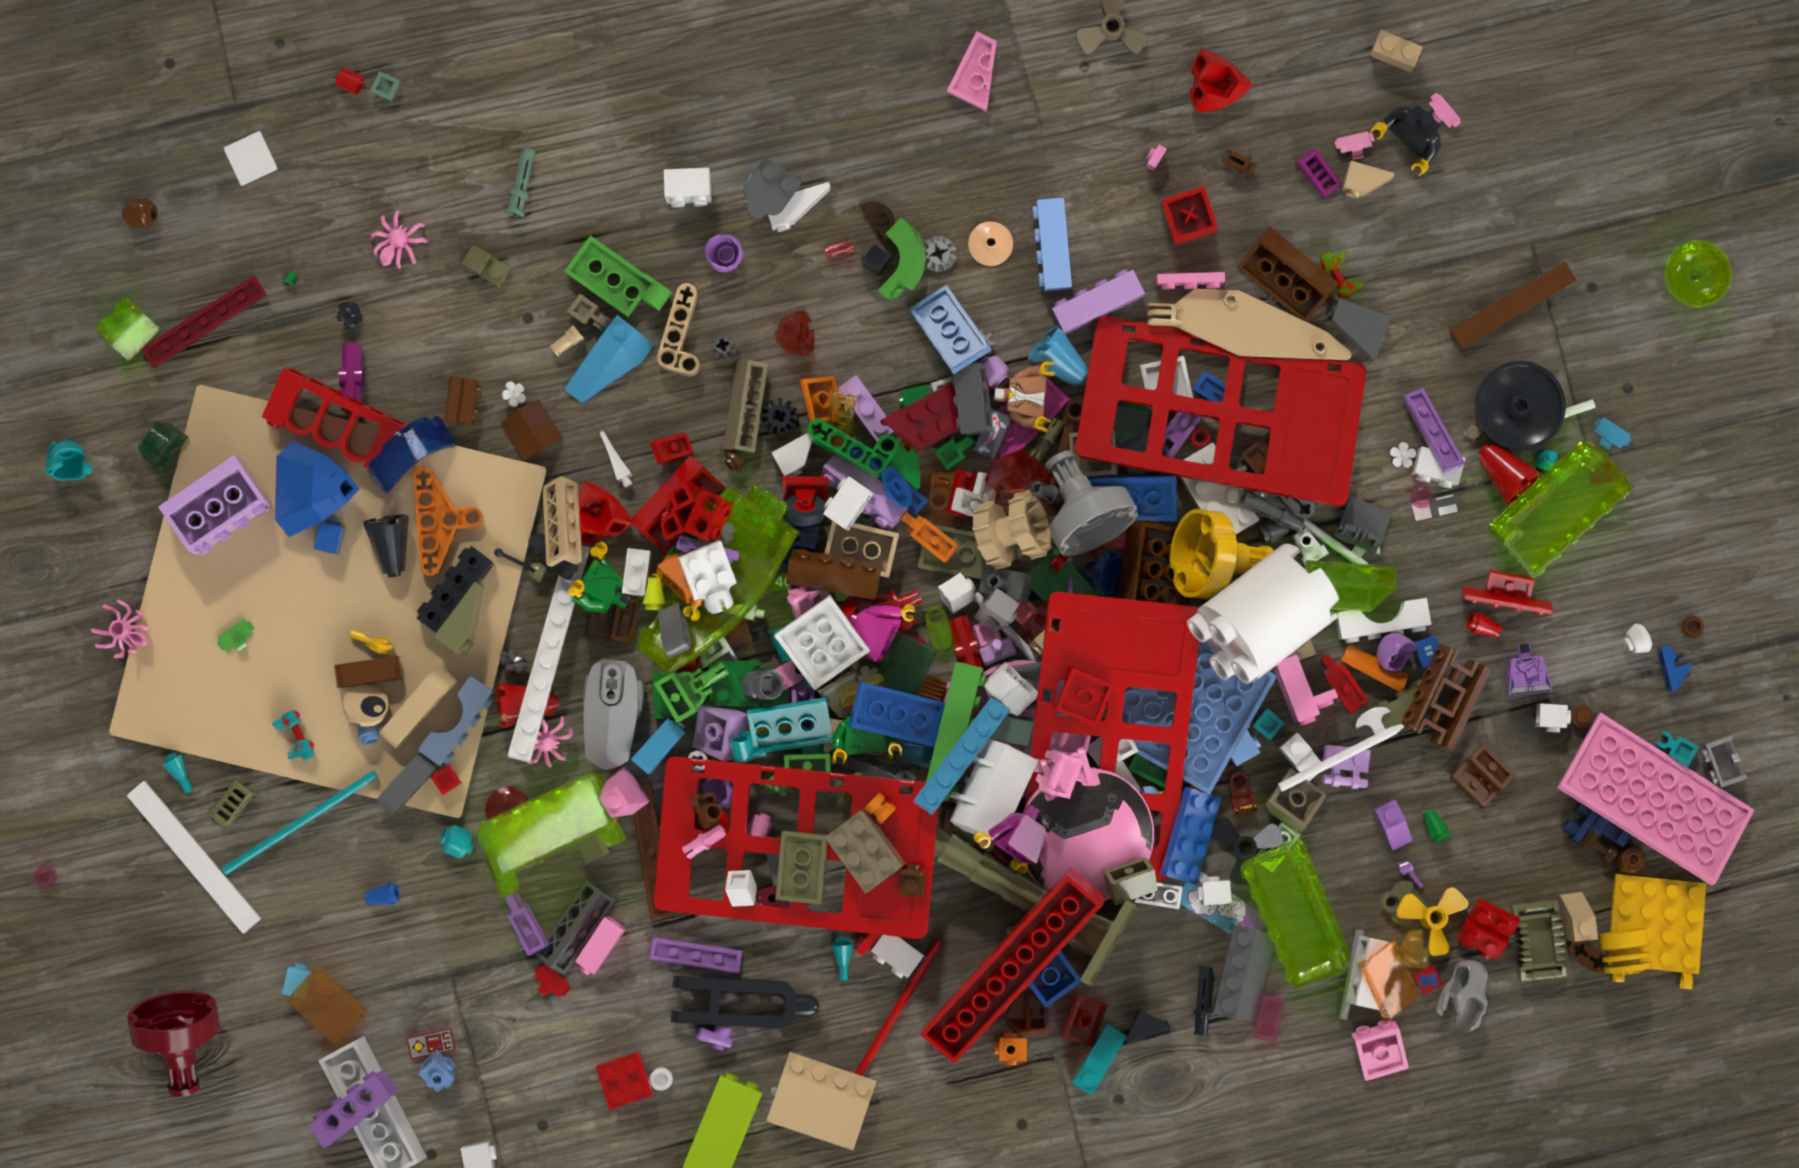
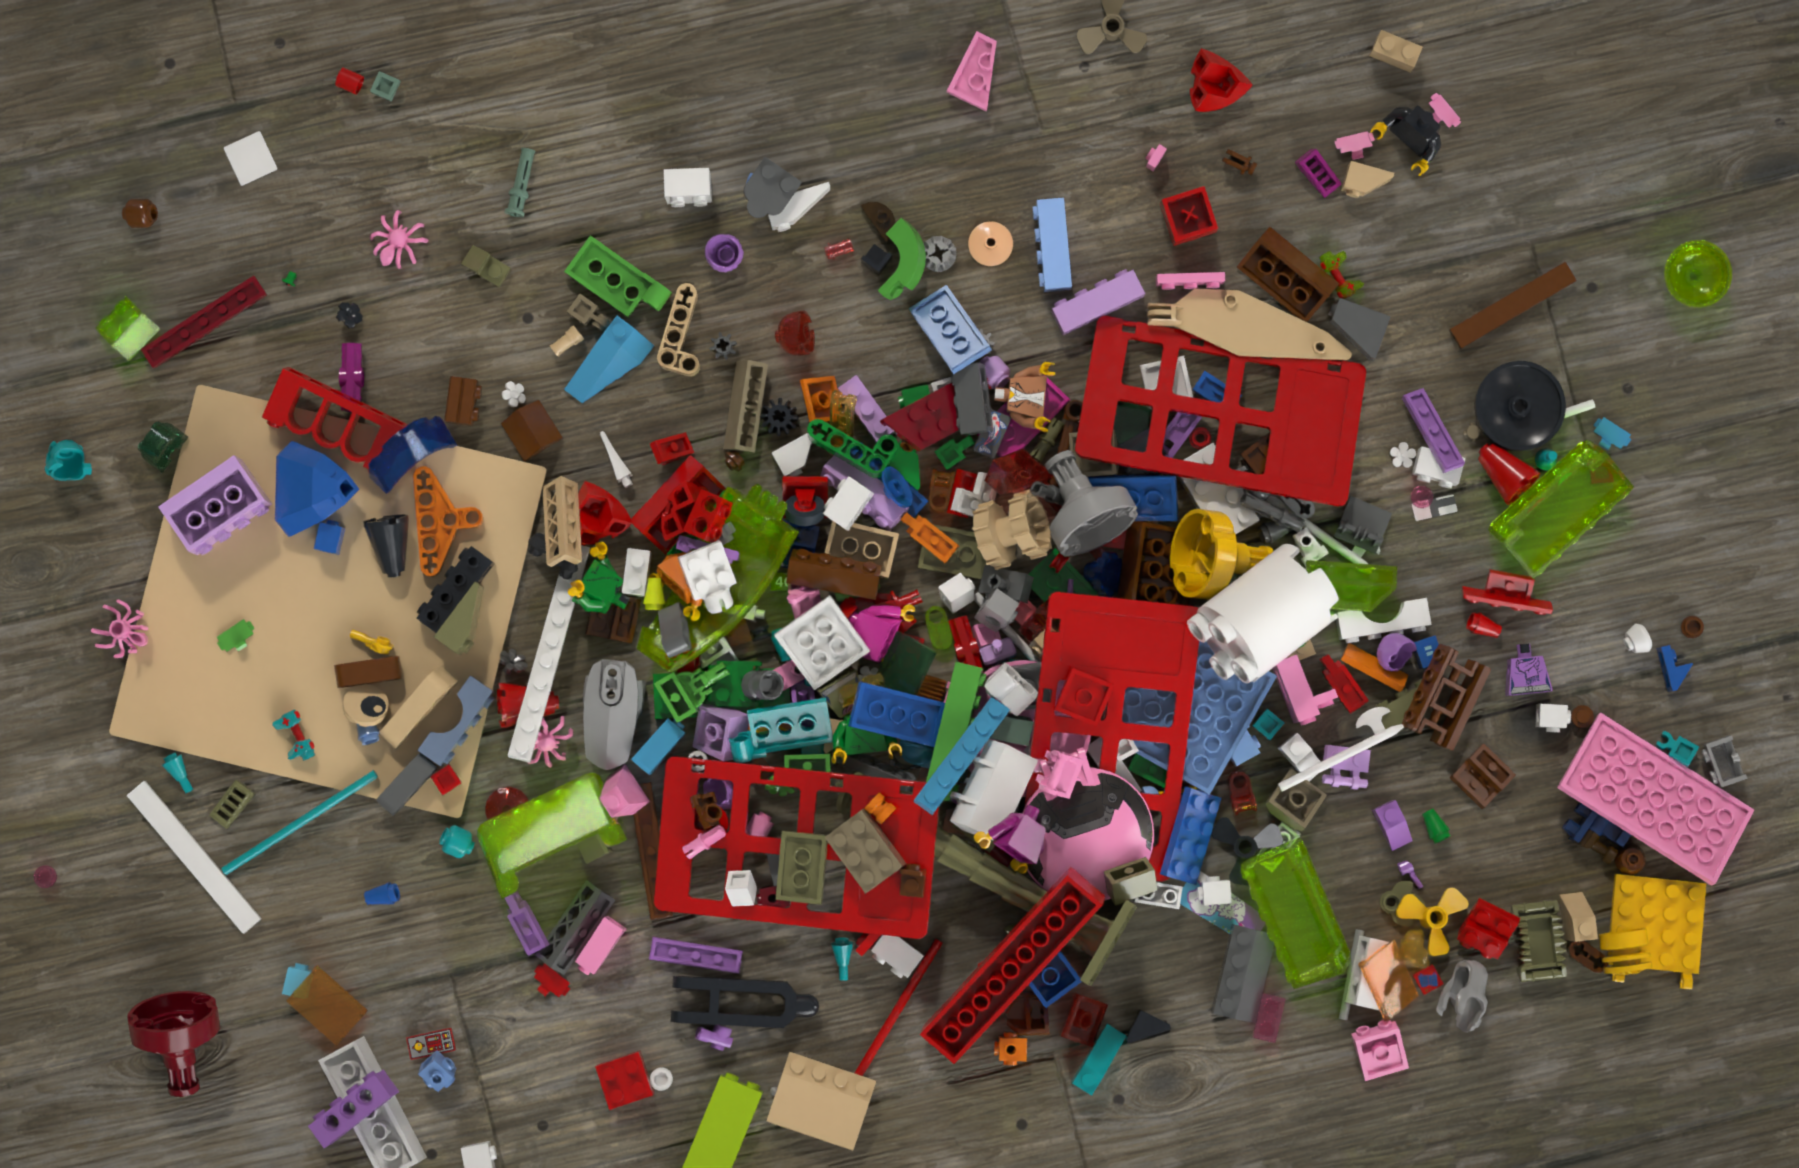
(535, 570): hinge -> none
(1059, 350): dark azure cone -> none
(1202, 1028): black pin -> none

